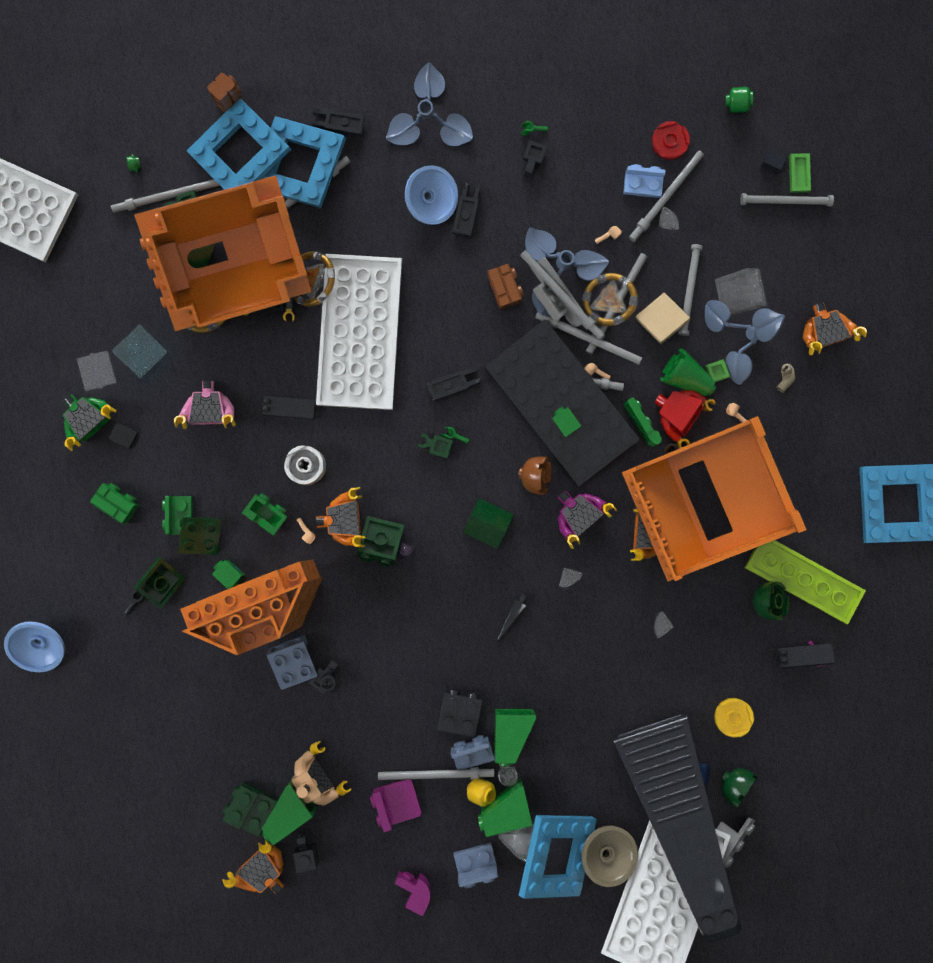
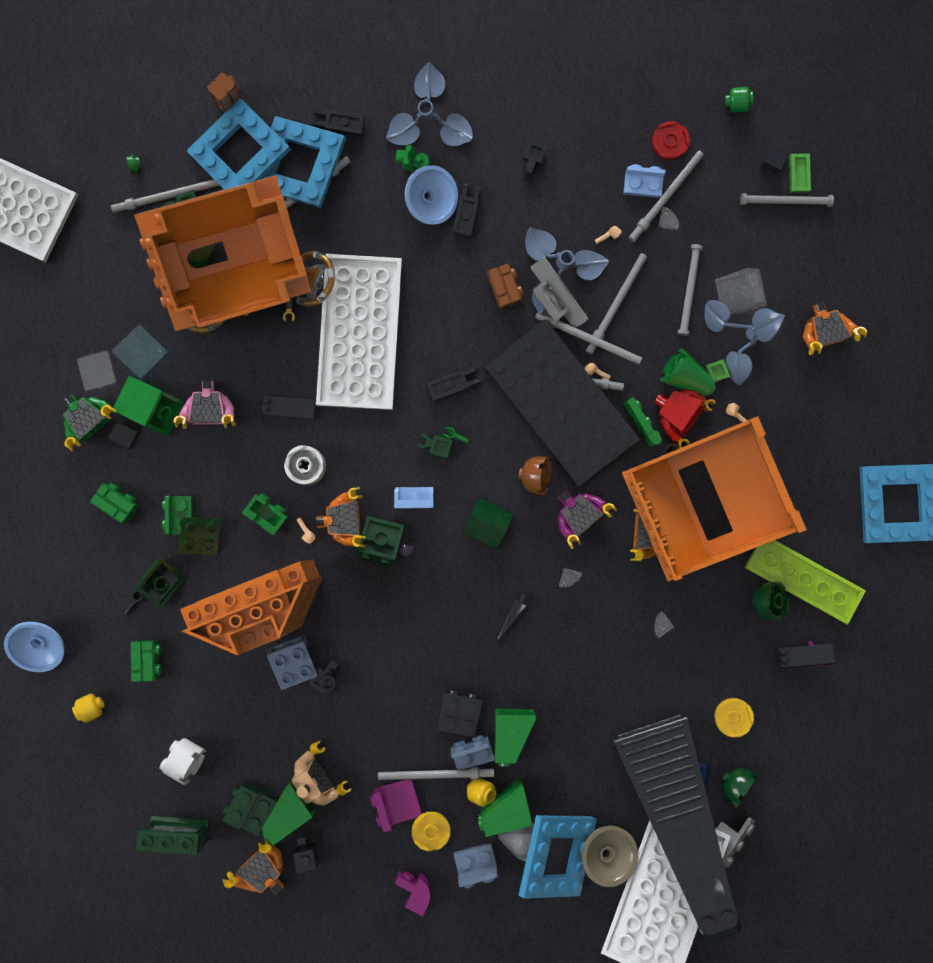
(88, 708): none -> yellow head
(145, 660): none -> green brick
(148, 406): none -> green slope
(173, 835): none -> dark green window
(183, 760): none -> white brick
(228, 573): green brick -> none
(411, 159): none -> green hips
(413, 497): none -> light blue hinge
(430, 831): none -> yellow tile
(507, 779): clear wheel -> none
(530, 127): green hand -> none
(566, 421): green brick -> none
(587, 321): light grey bar -> none
(610, 299): clear piece -> none
(662, 318): tan tile -> none
(788, 377): dark tan arm -> none

